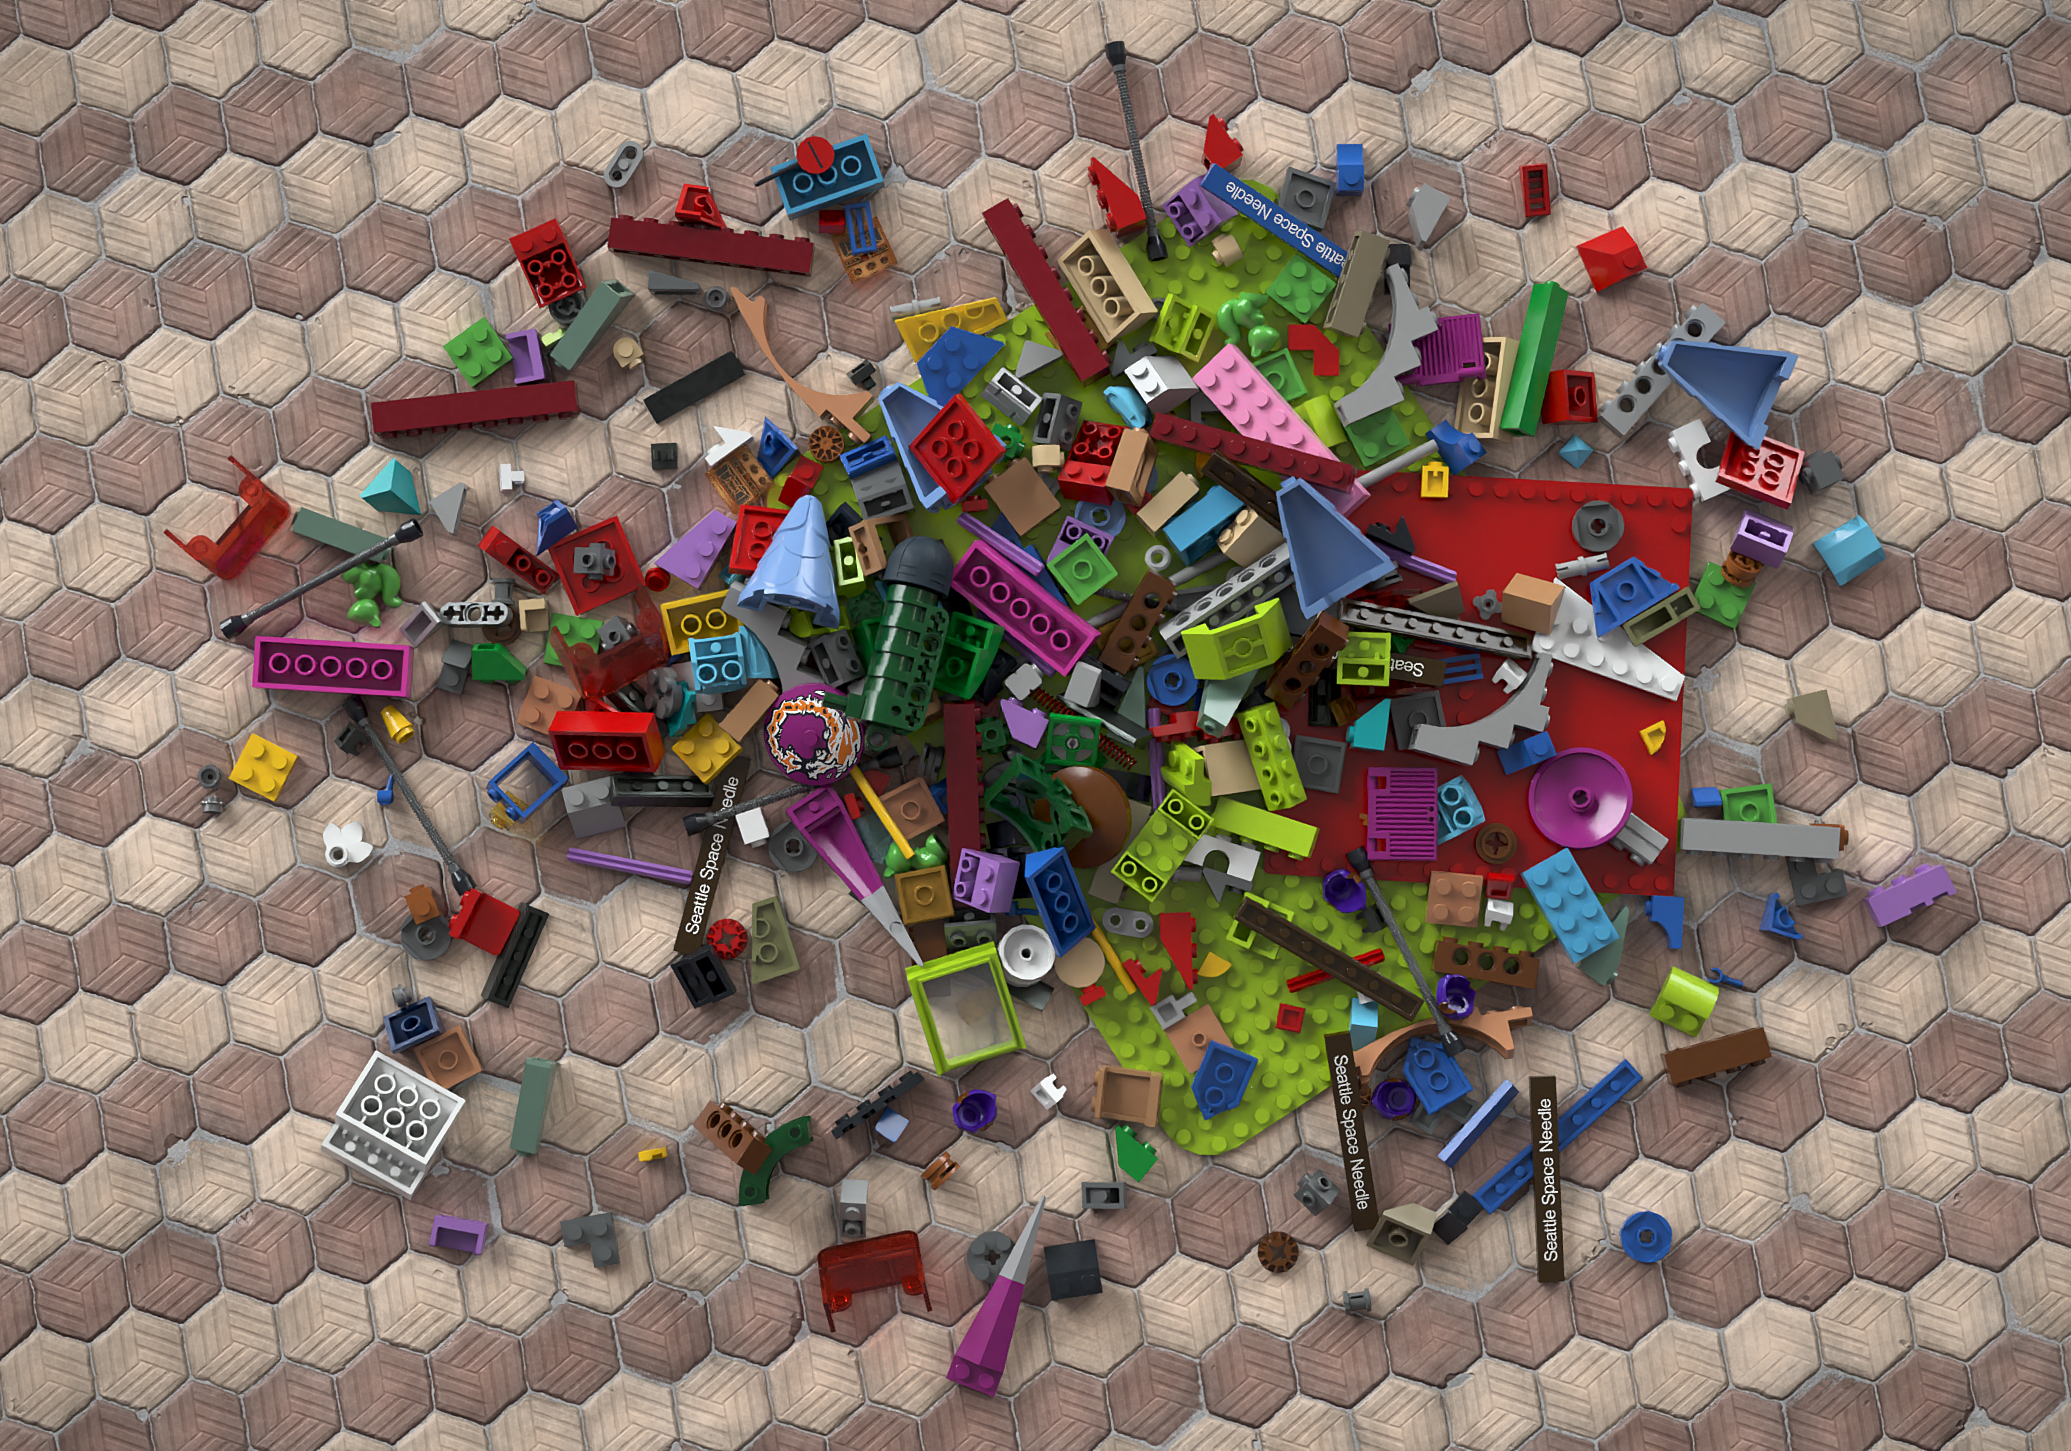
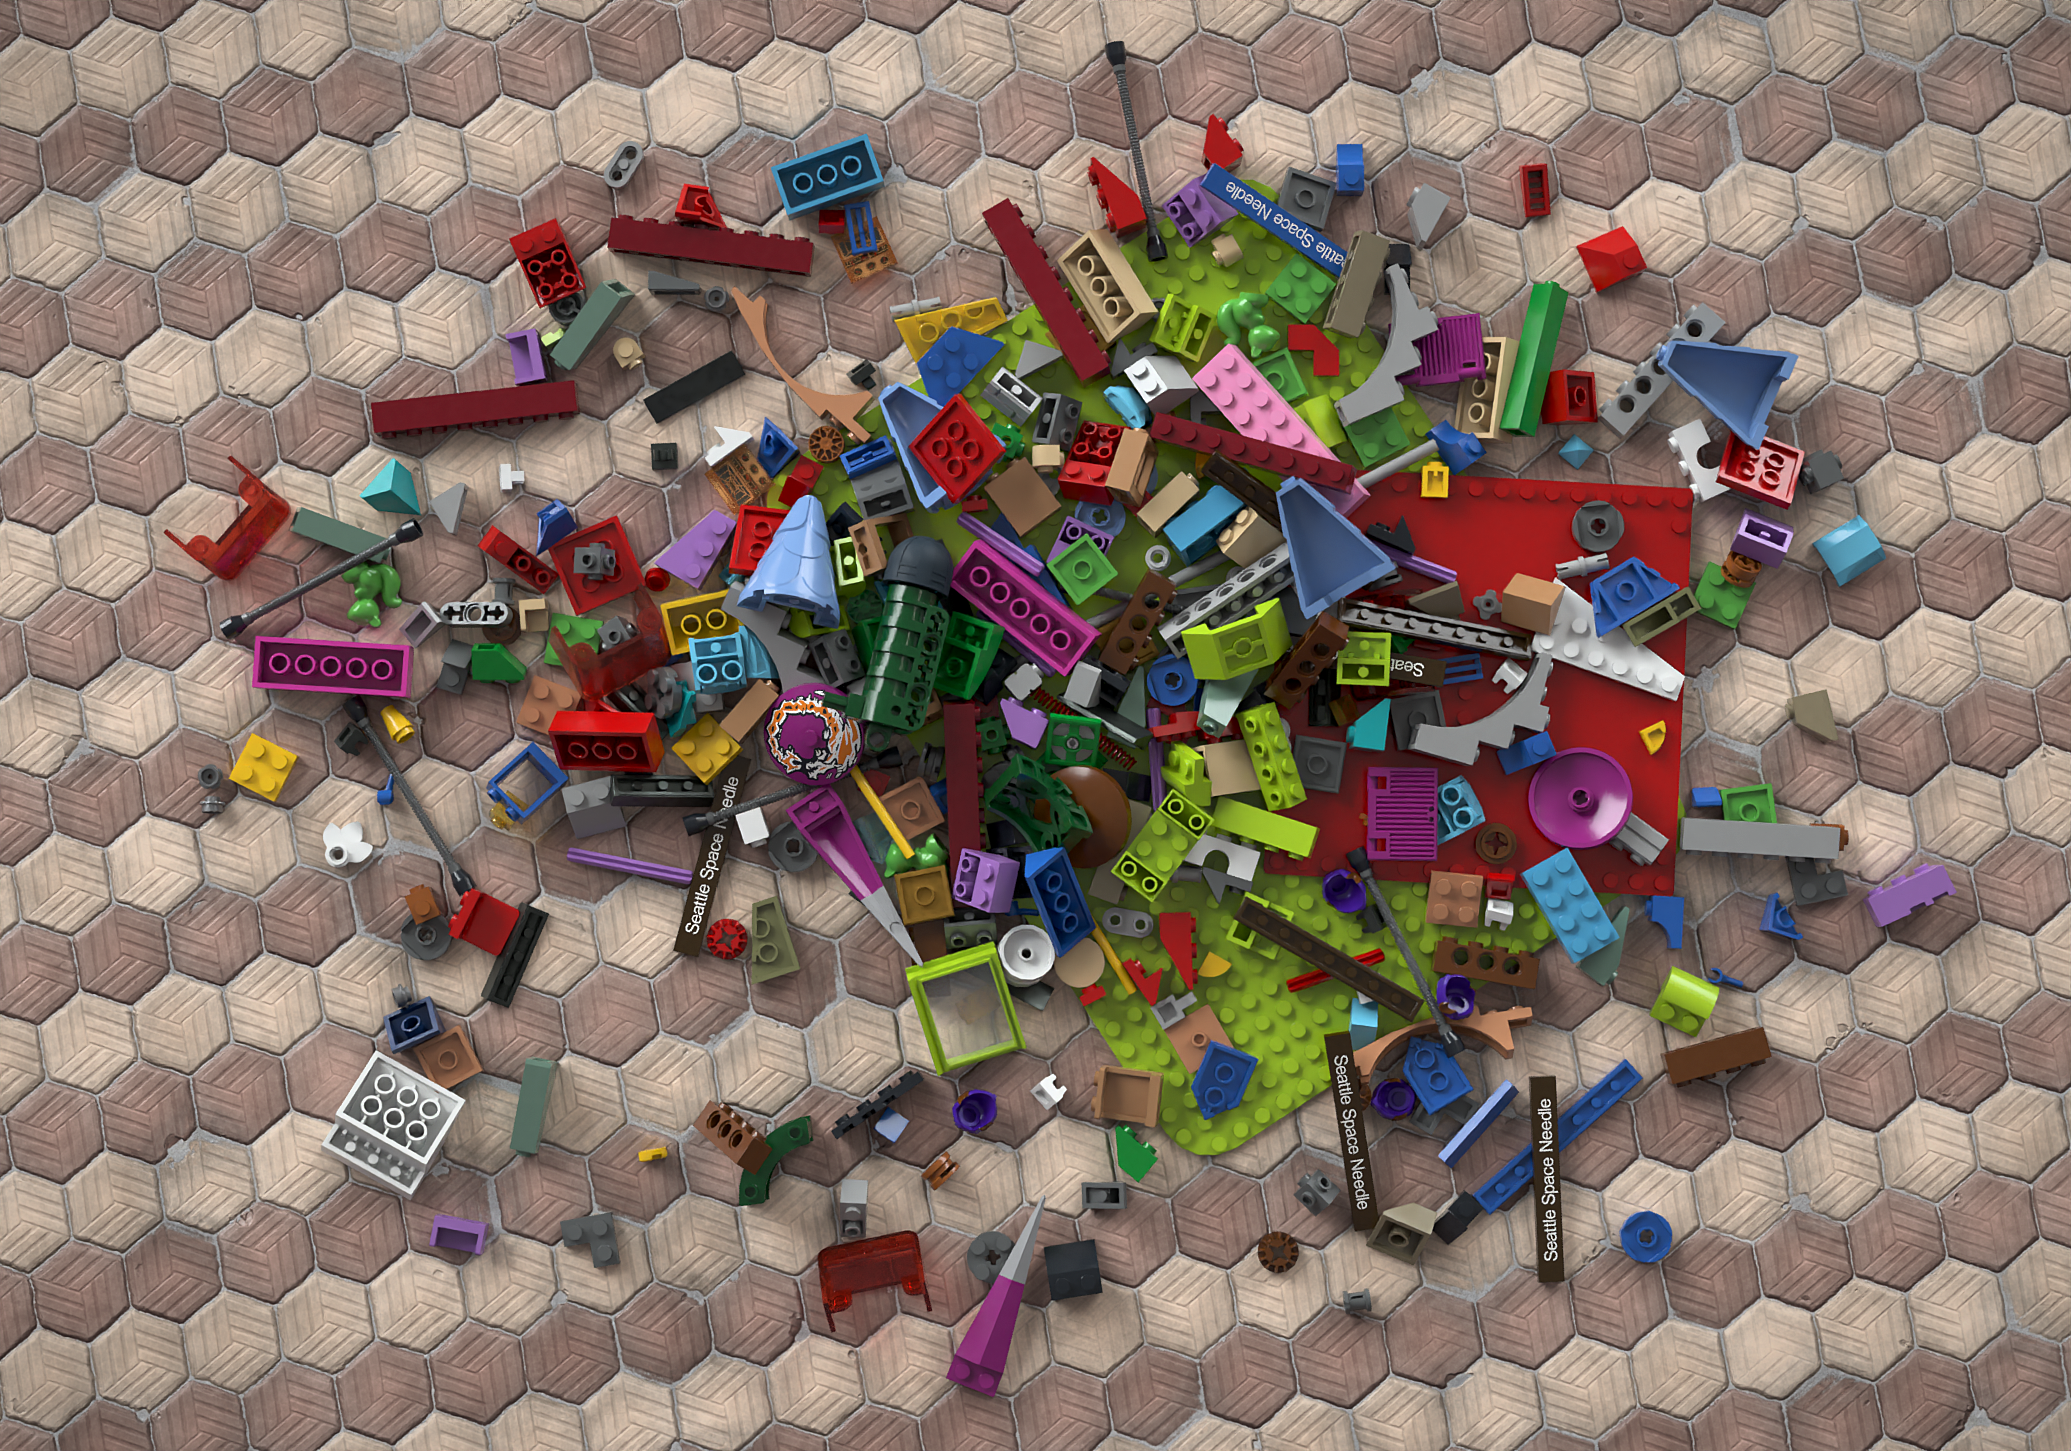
(478, 352): bright green plate -> none
(703, 976): black brick -> none
(813, 156): red piece -> none
(854, 805): red plate -> none
(1290, 1018): red tile -> none

